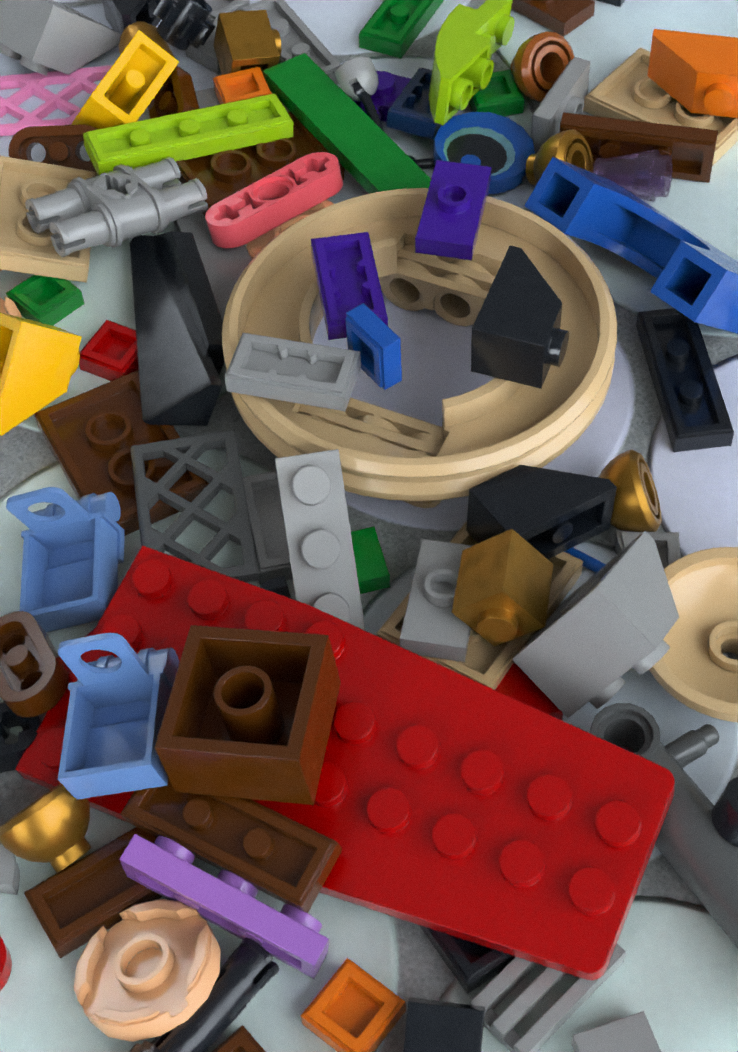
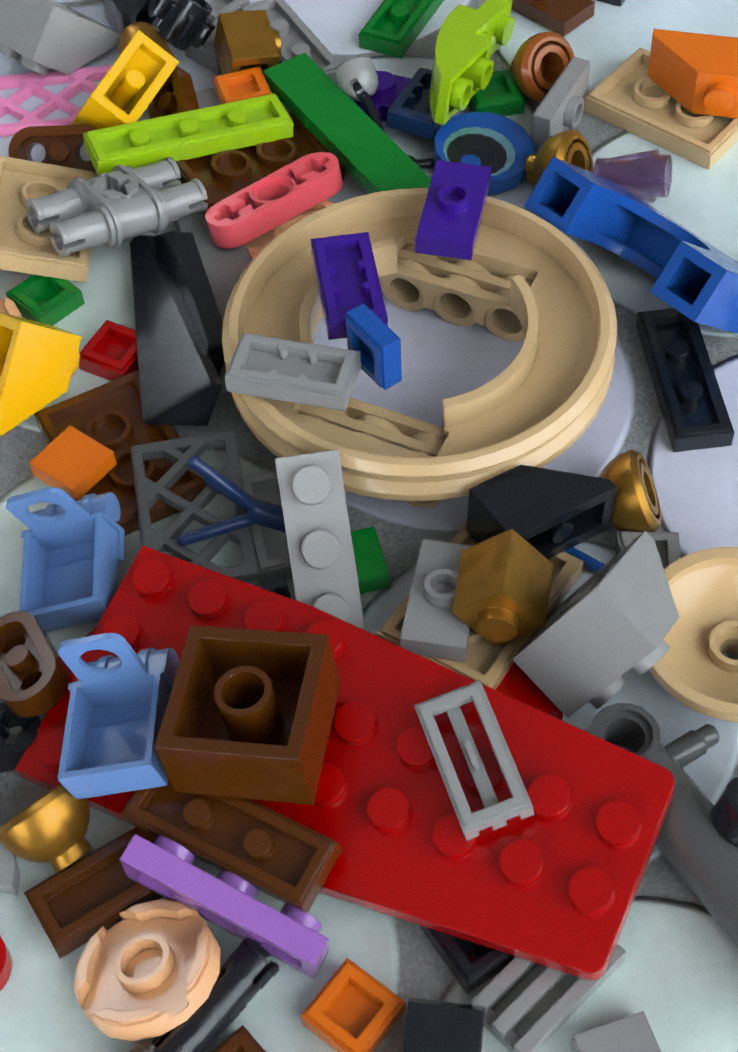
(73, 463): none -> orange tile
(259, 511): none -> dark blue plant
(494, 813): none -> light grey tile
(518, 325): black slope -> none
(689, 147): reddish brown tile -> none

